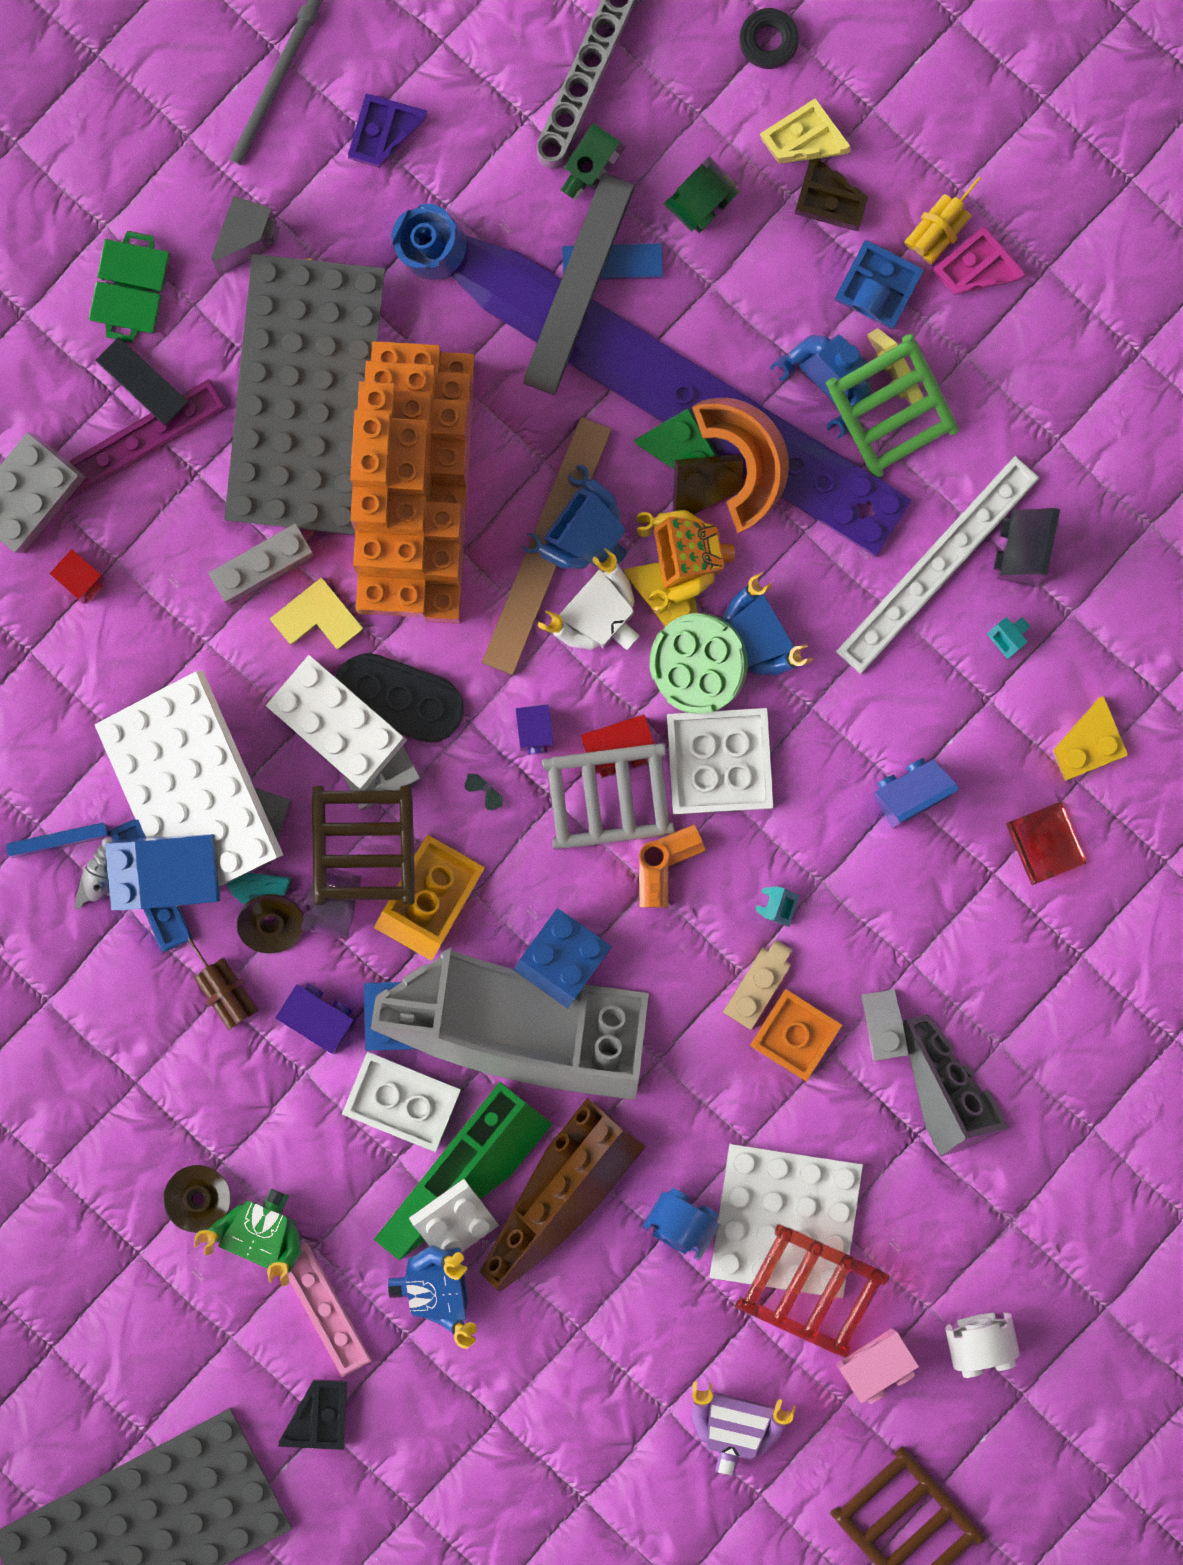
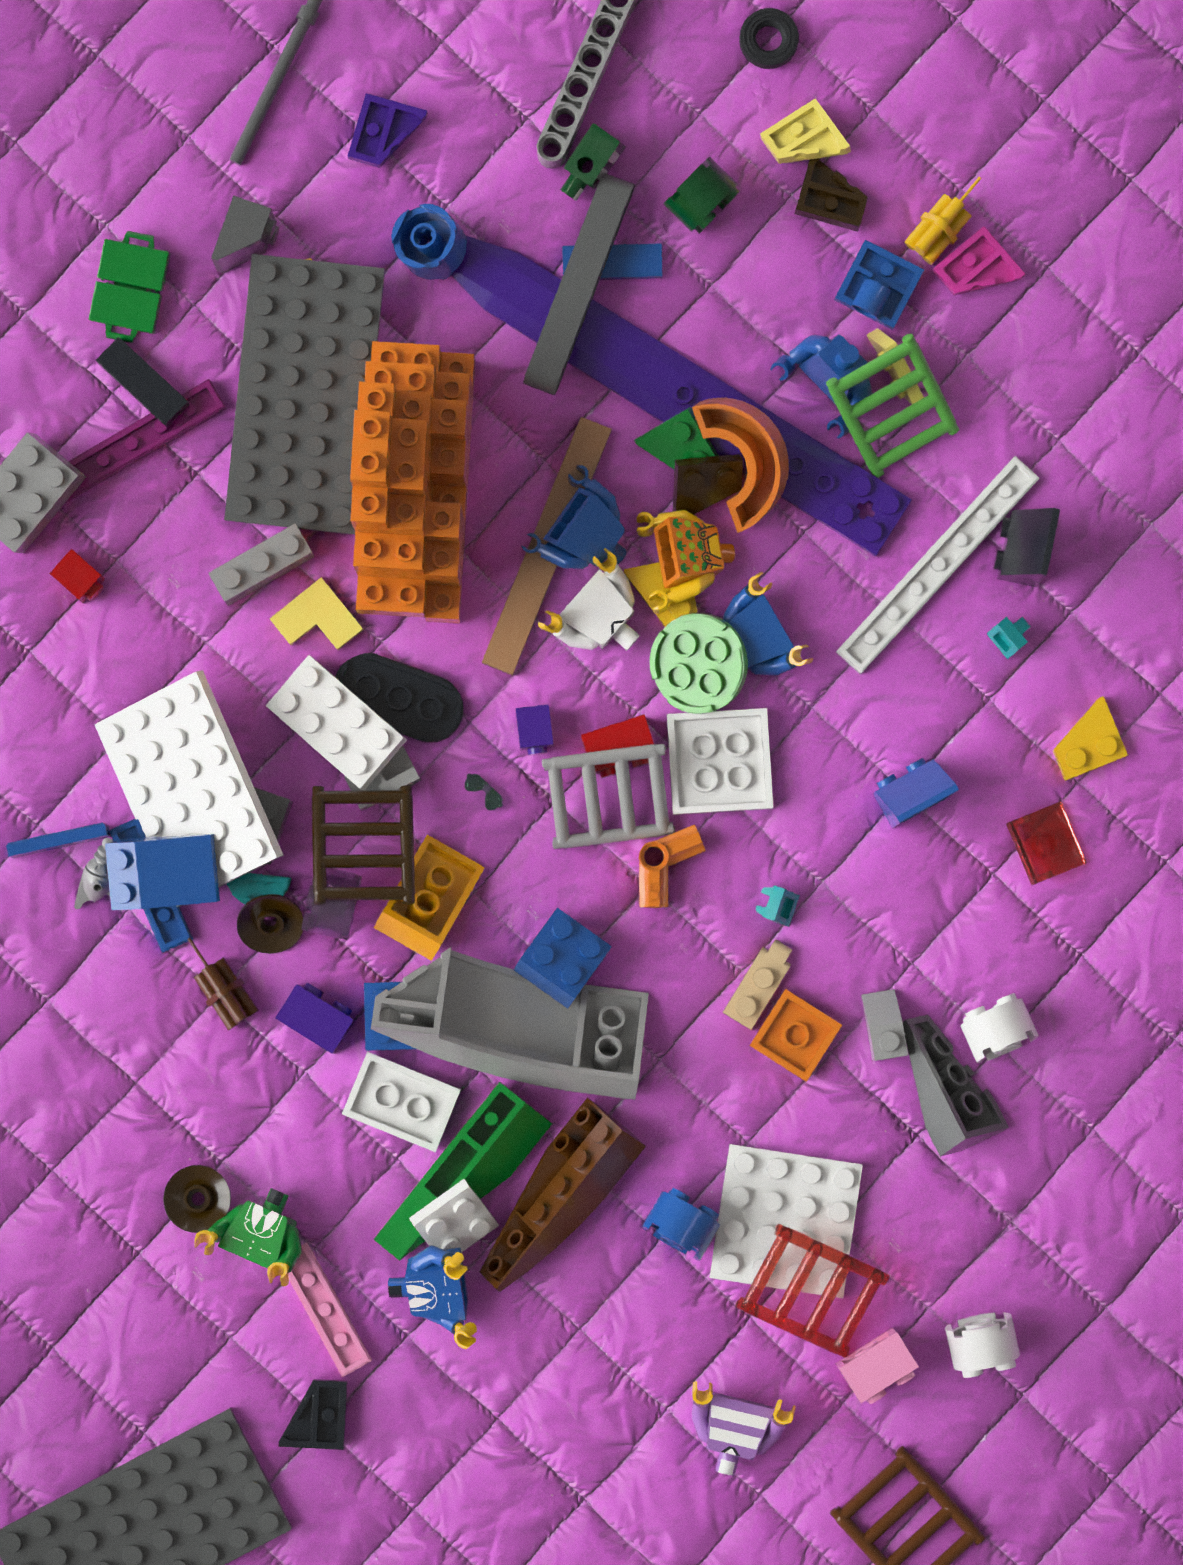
(998, 1029): none -> white brick

